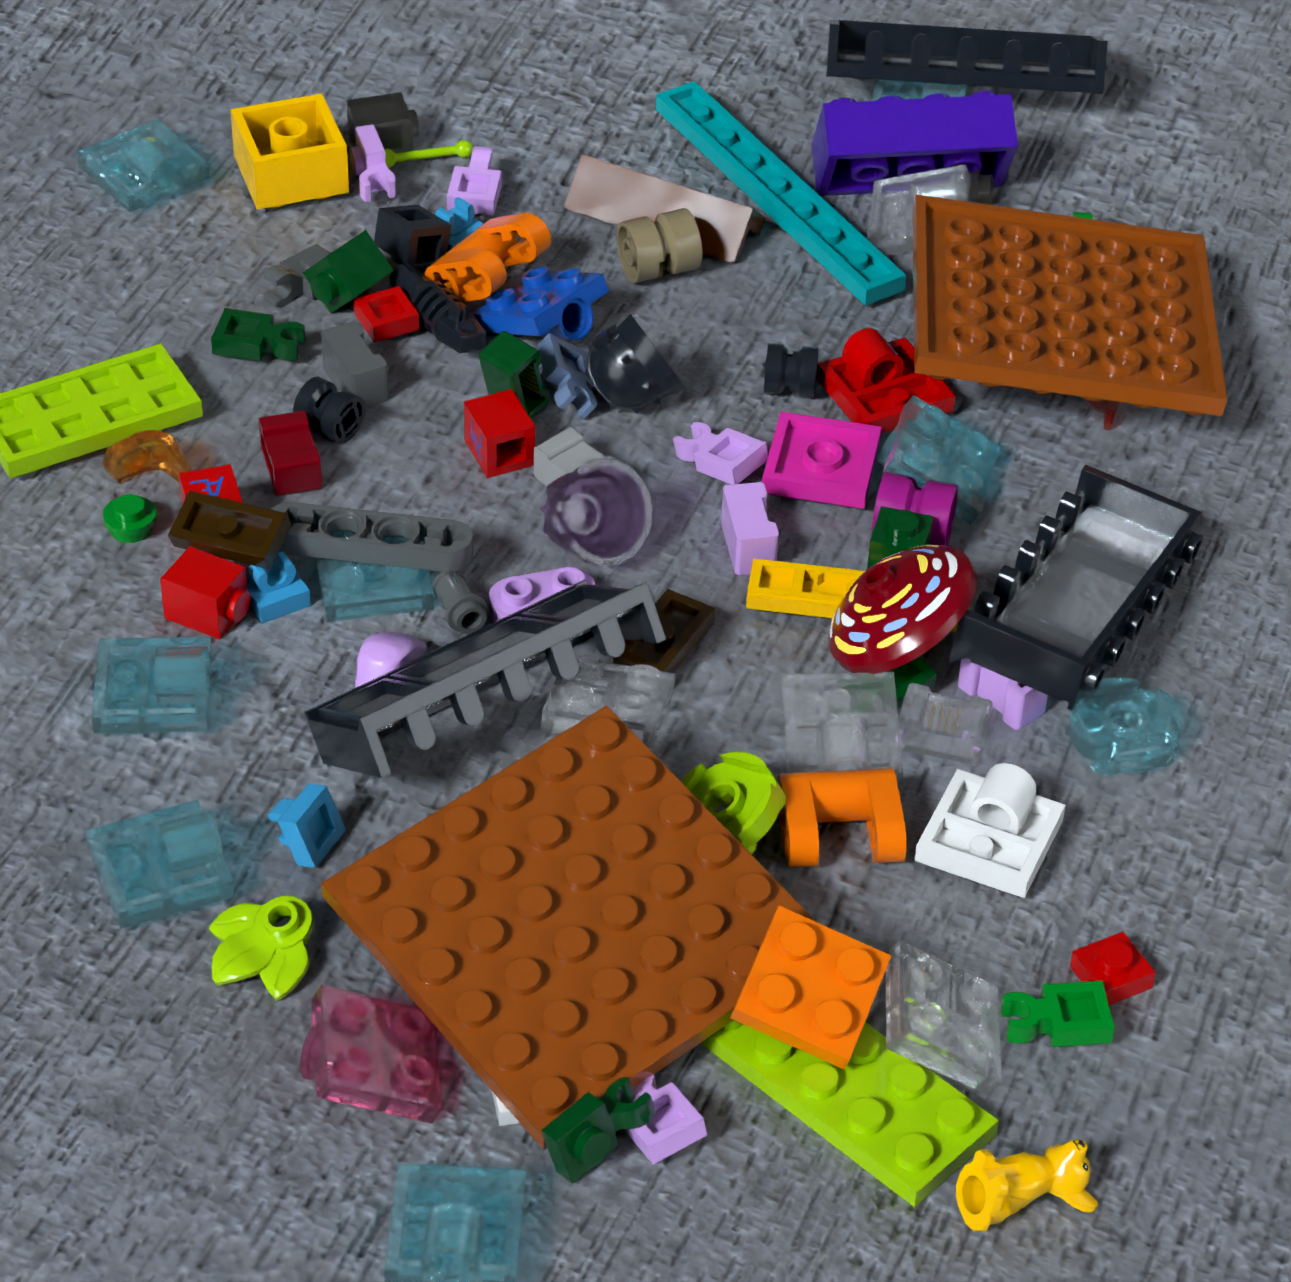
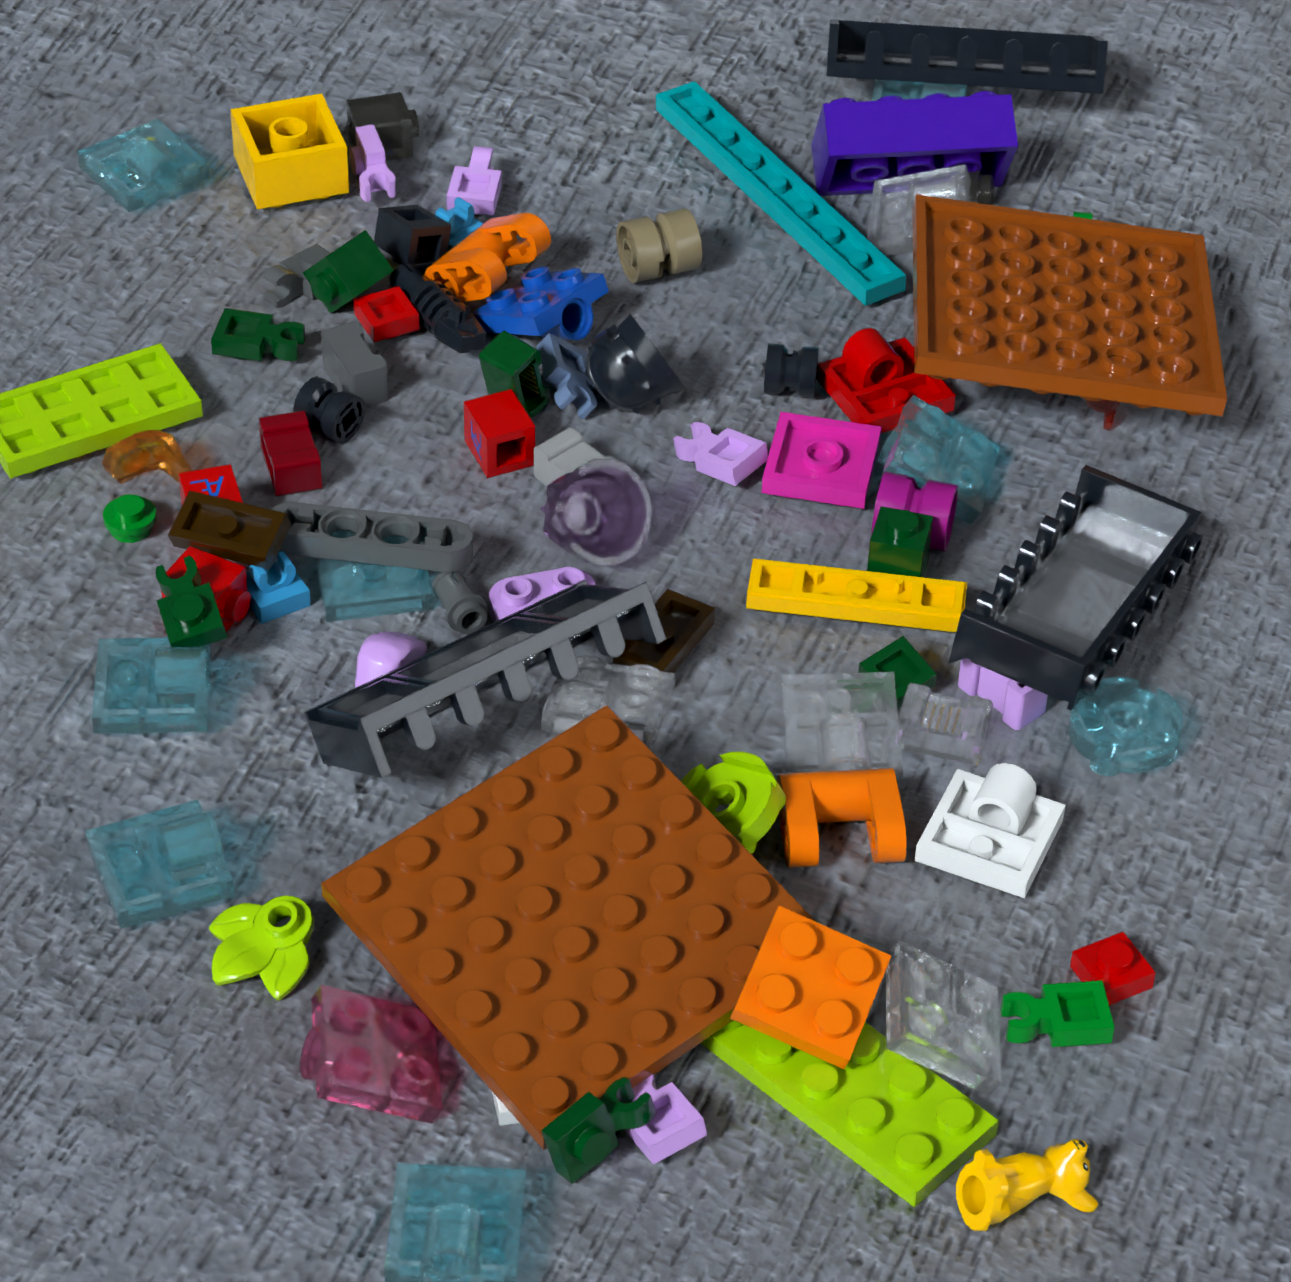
(189, 609): none -> dark green plate
(308, 824): dark azure tile -> none
(462, 149): lime hinge -> none
(622, 194): panel -> none
(747, 526): lavender piece -> none
(901, 608): dark red dish -> none

